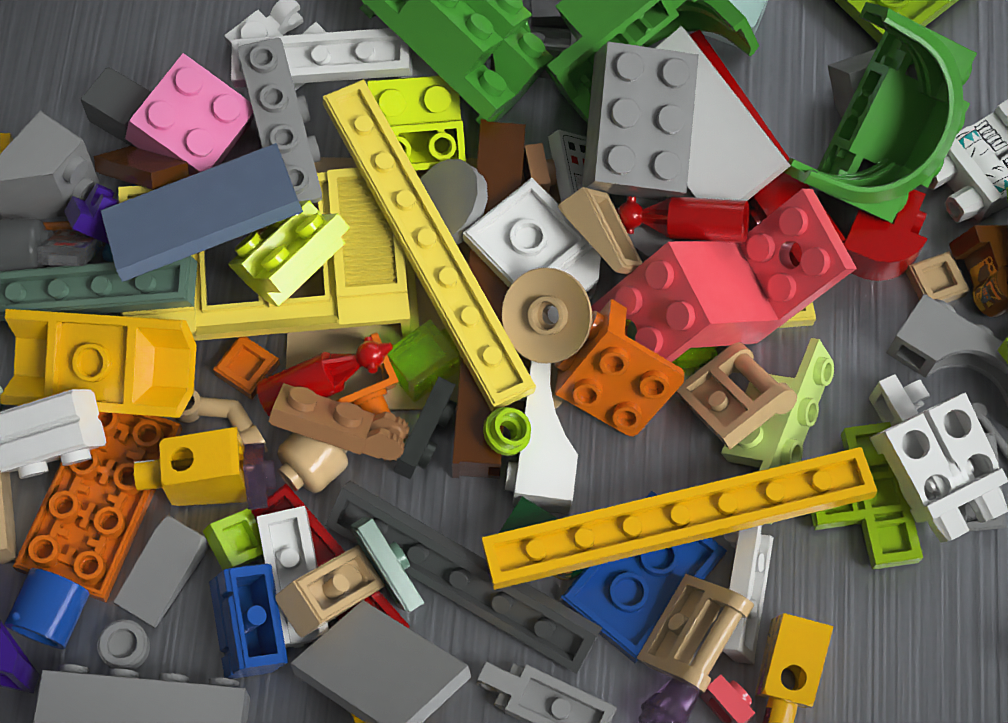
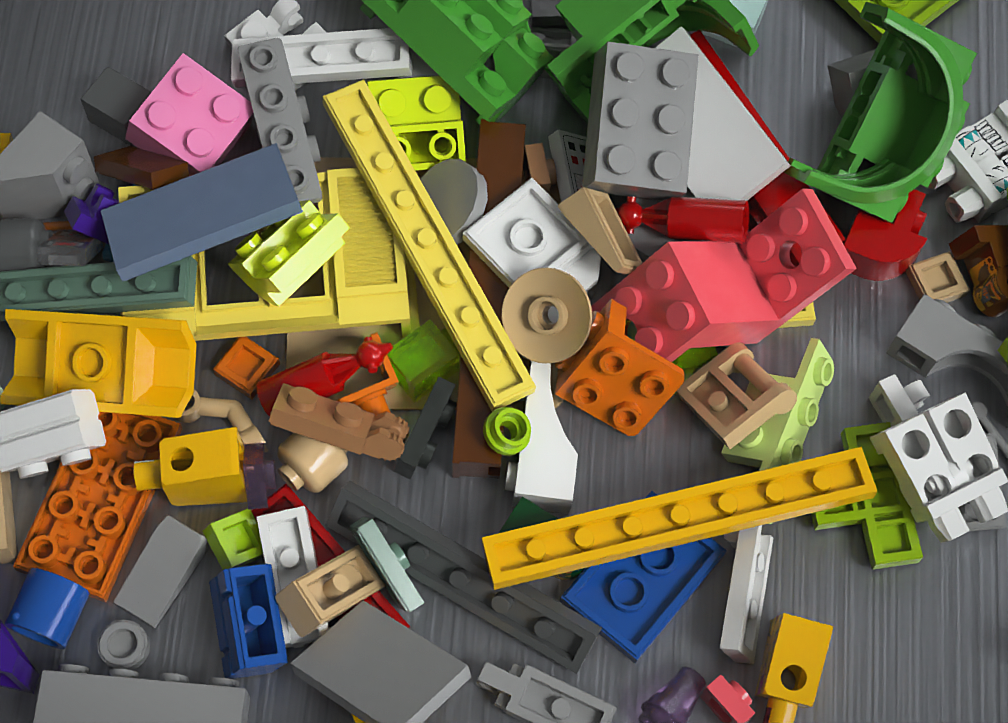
(685, 625): tan plate -> none

